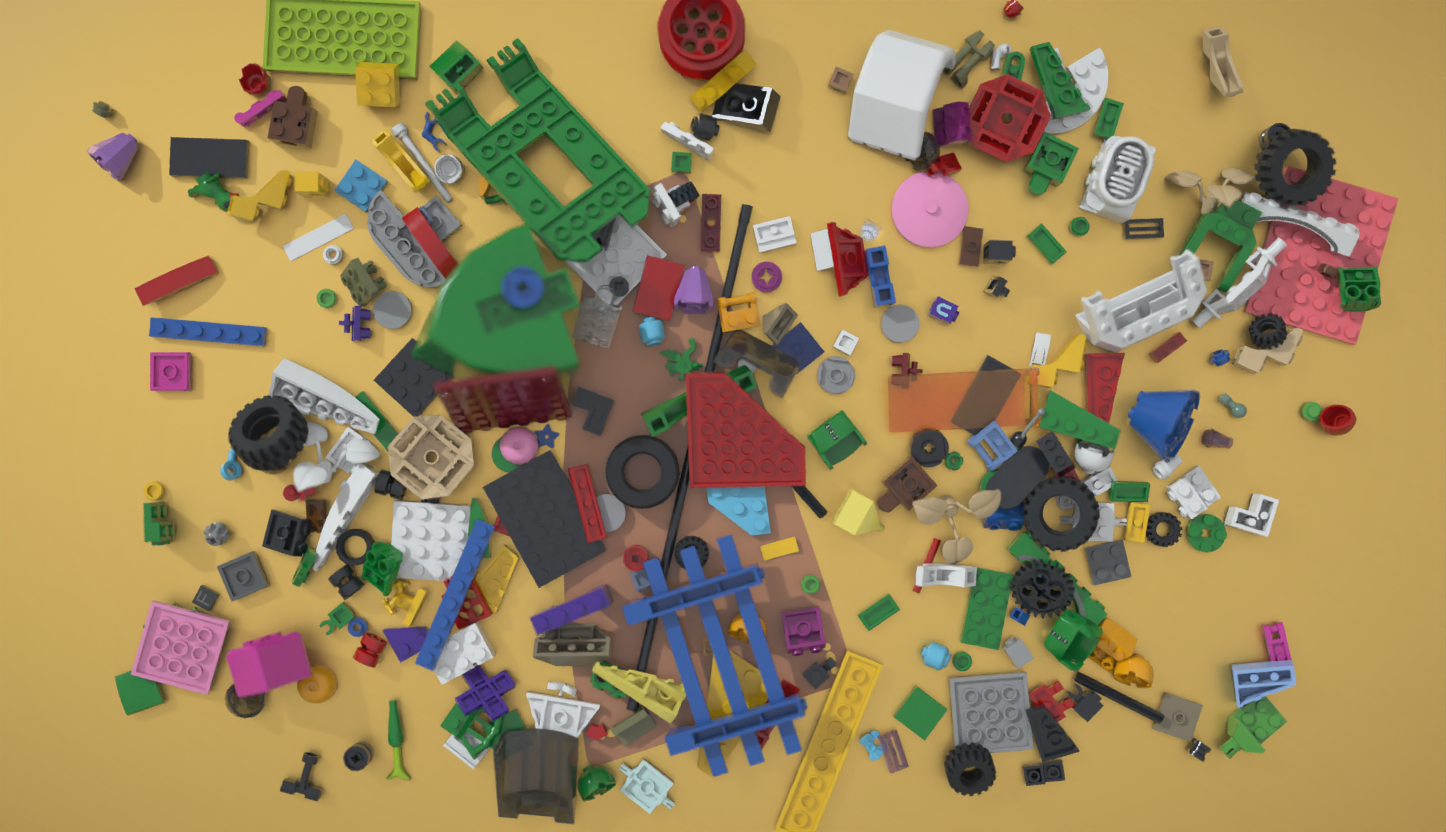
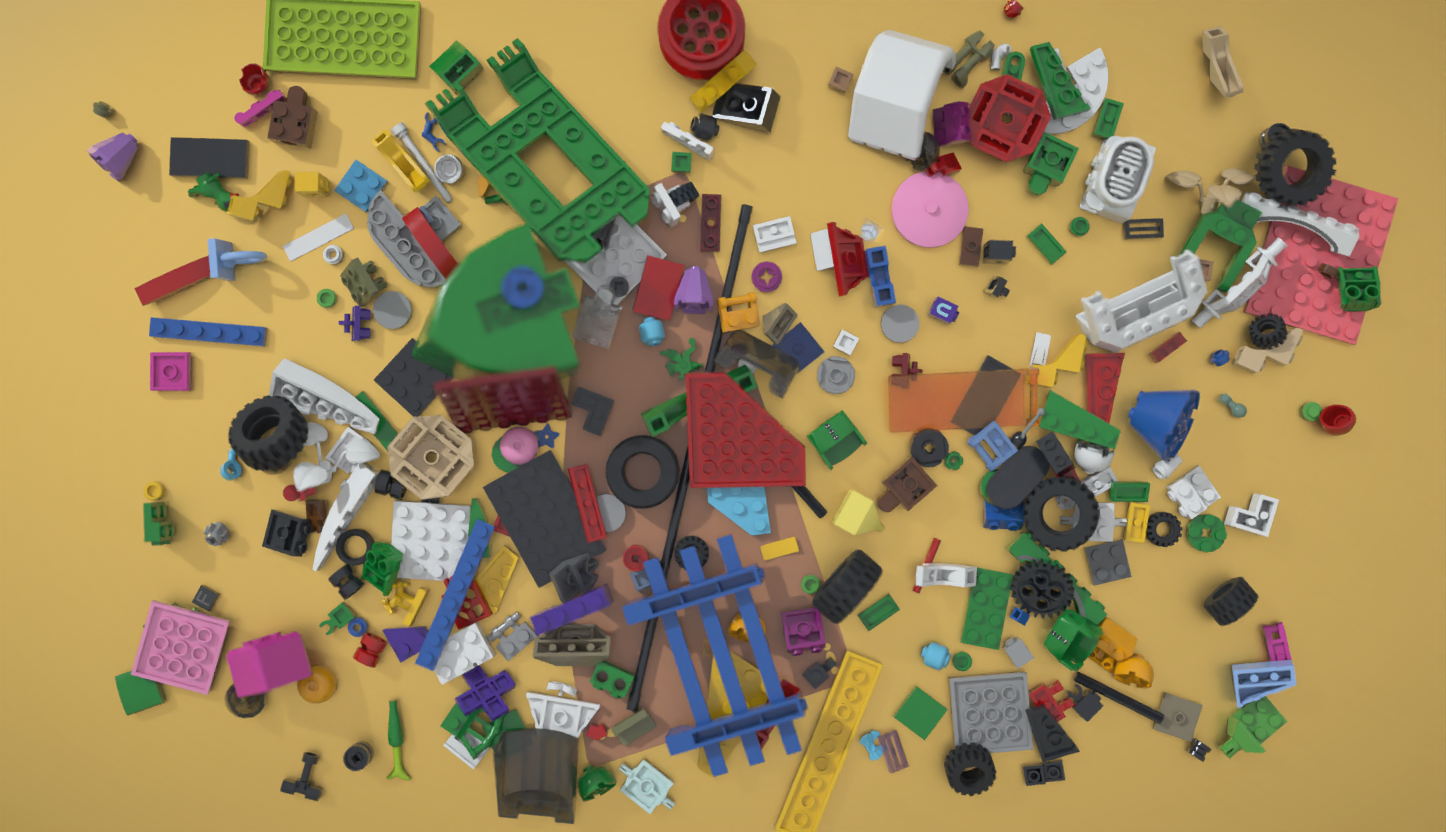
(223, 259): none -> light blue tile
(242, 576): dark grey plate -> none
(301, 573): green wing -> none
(377, 84): yellow brick -> none
(516, 640): none -> light grey plate
(574, 576): none -> dark grey plate
(656, 694): light yellow wedge -> none
(847, 586): none -> black tyre
(931, 509): tan plant -> none
(1215, 439): cone -> none
(1231, 601): none -> black tyre

